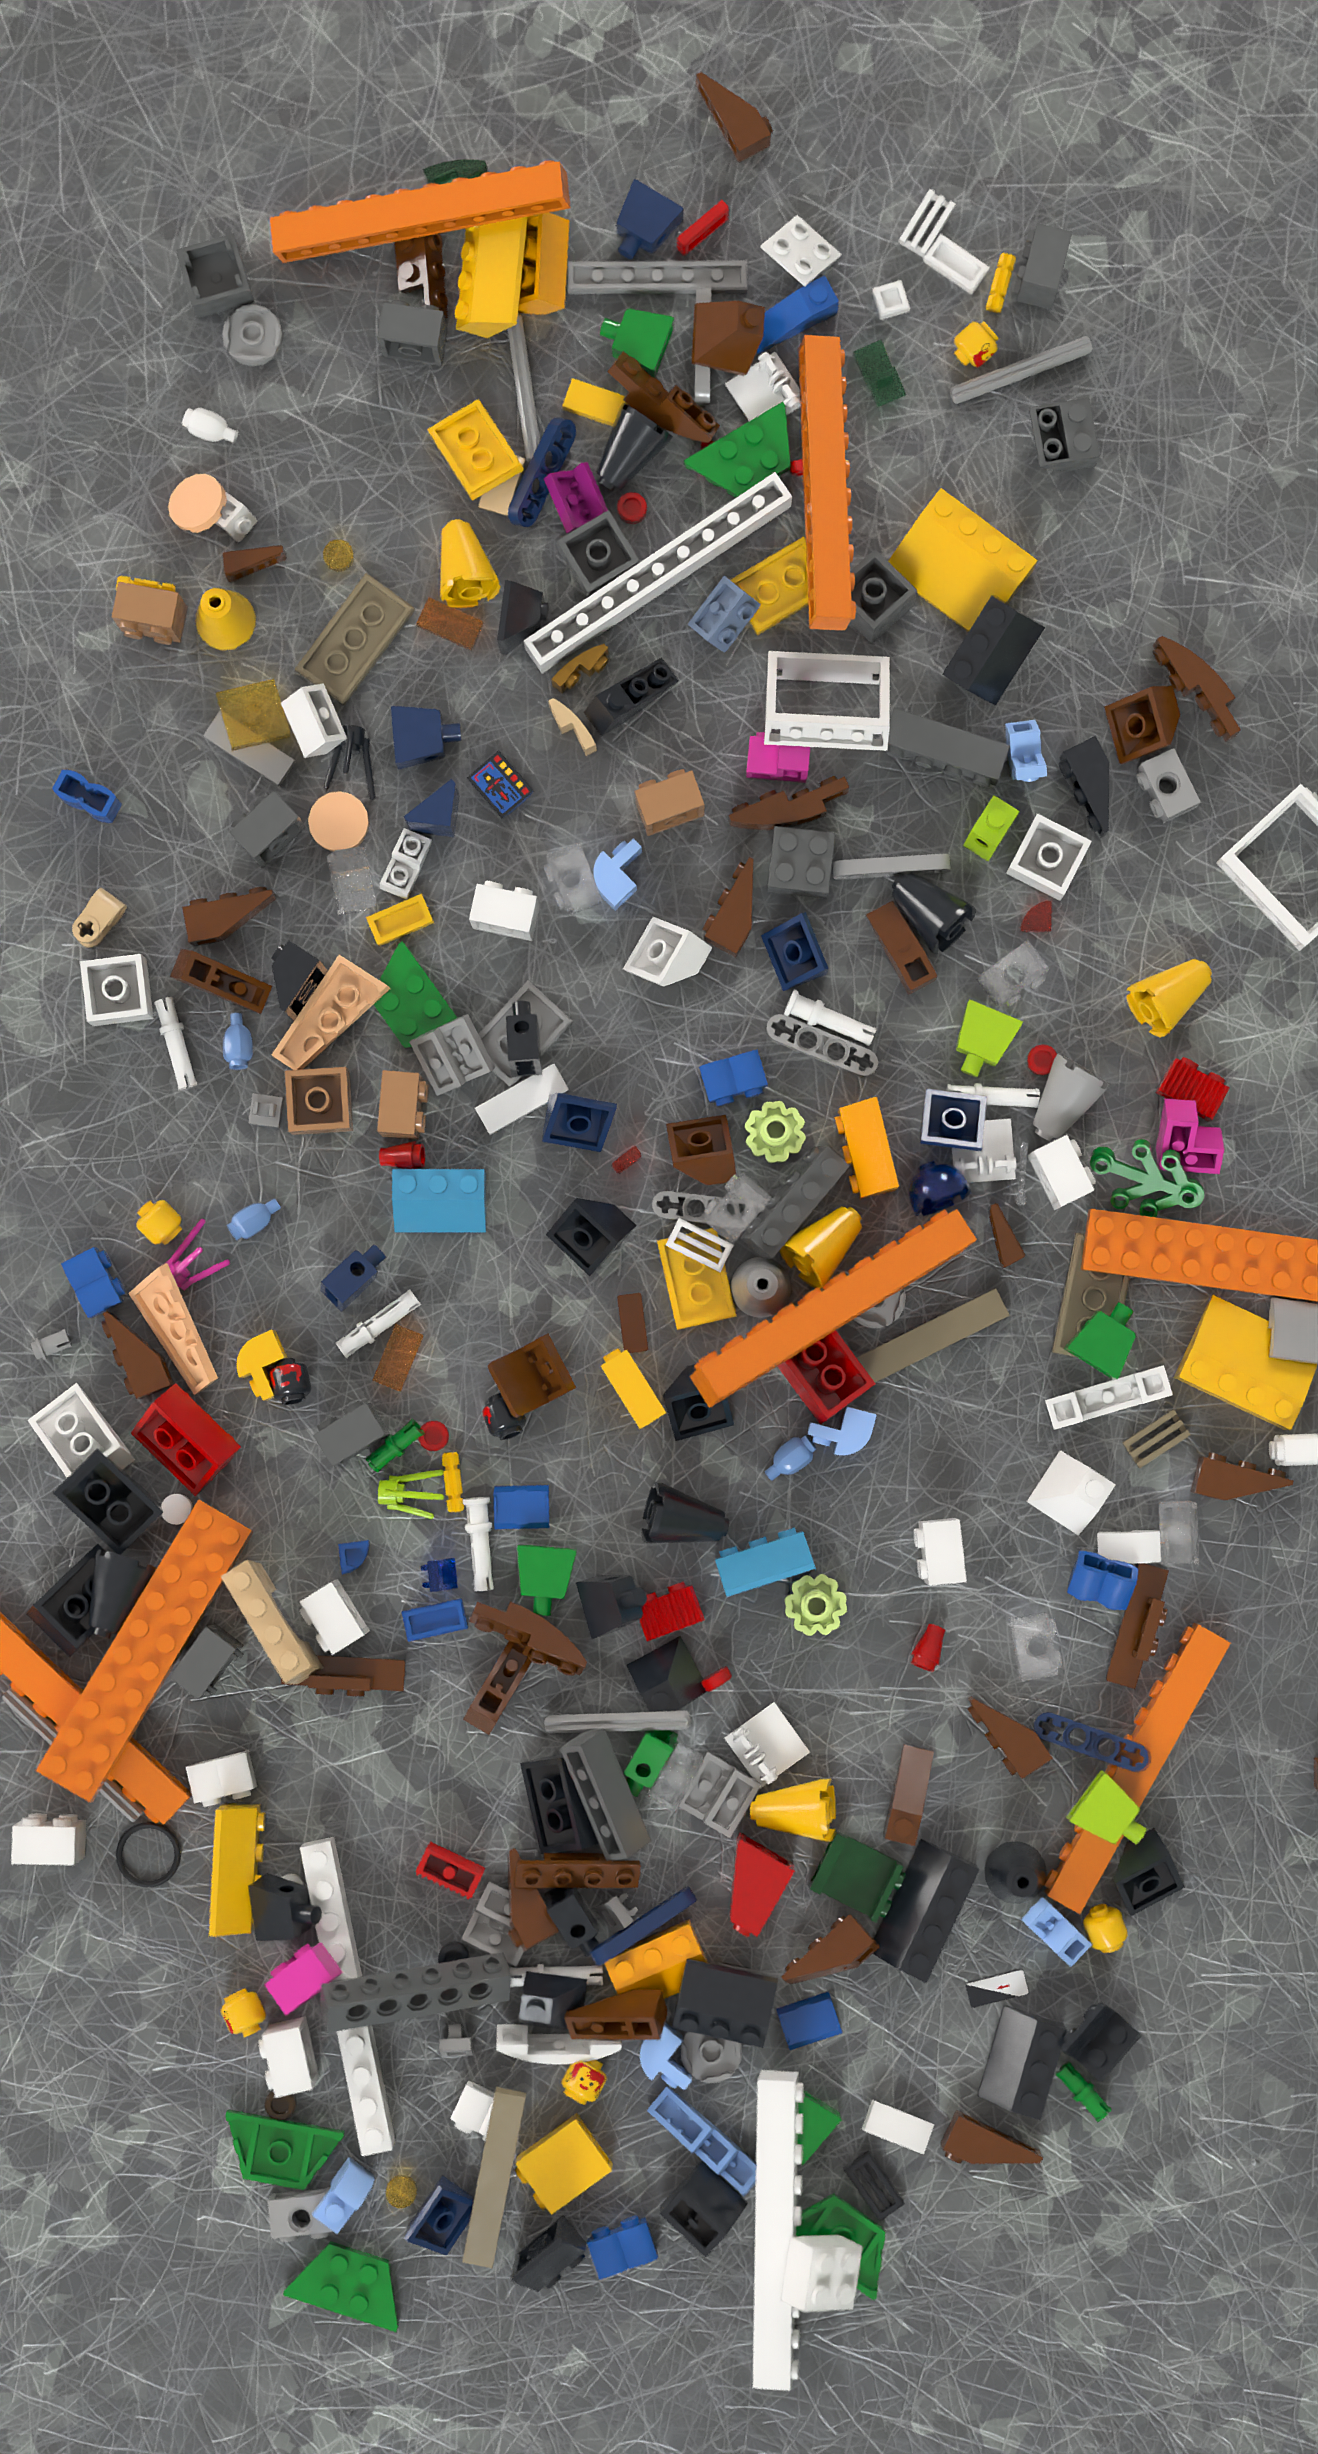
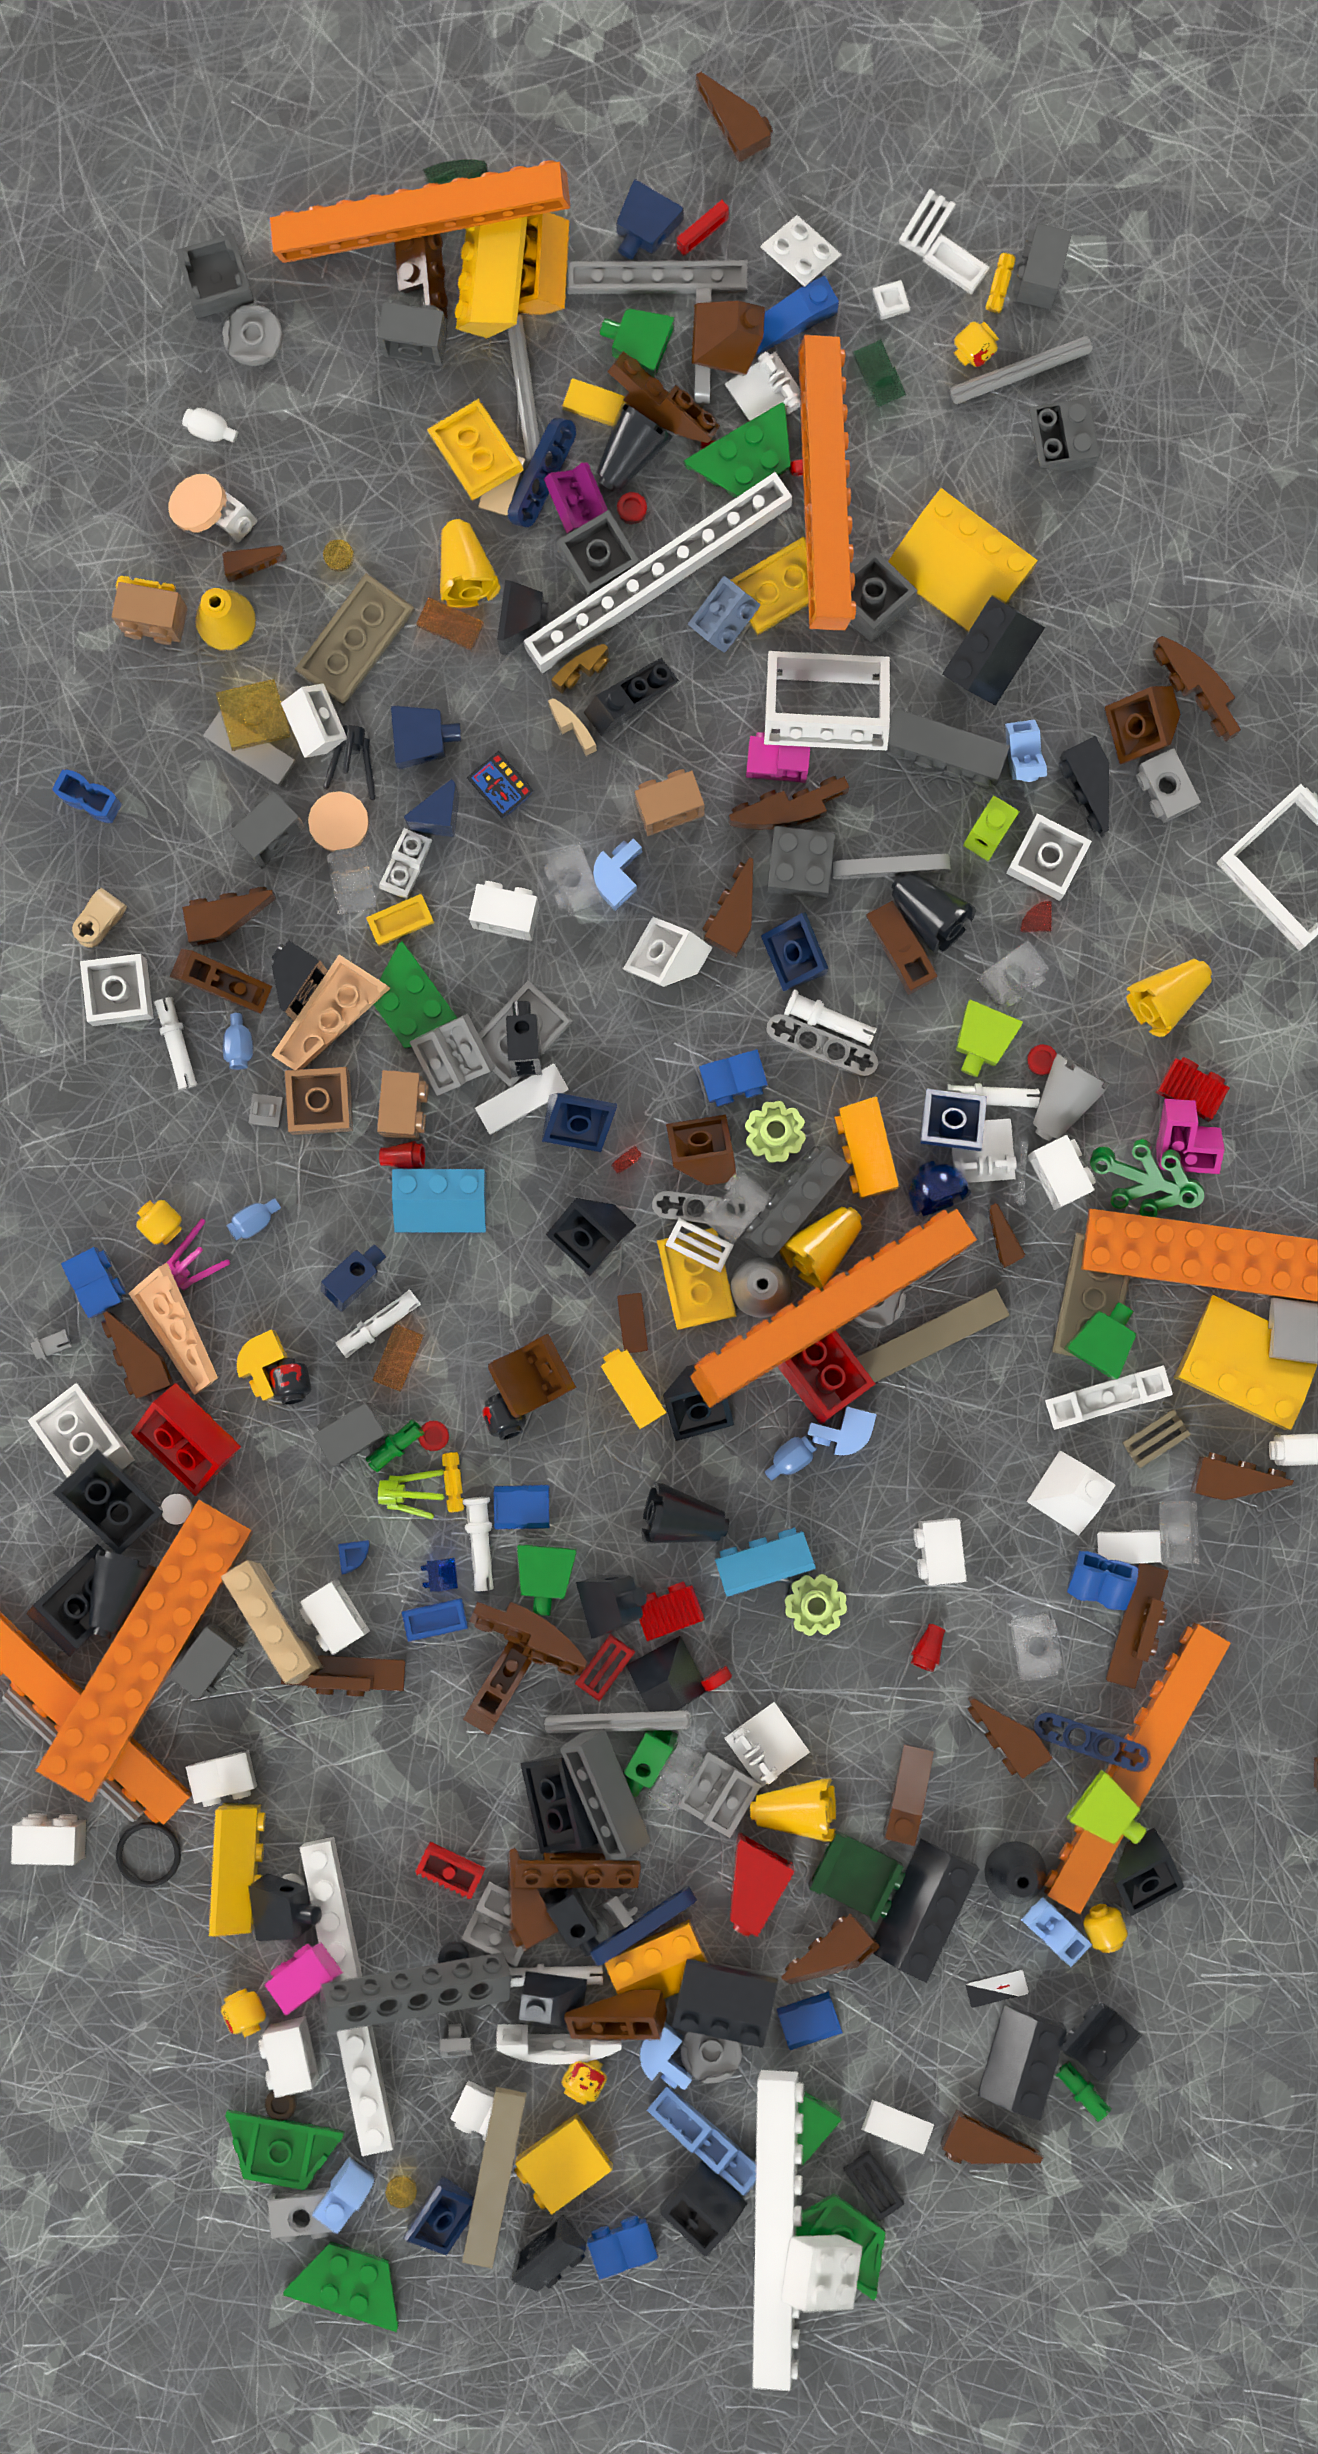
(619, 1646): none -> red tile

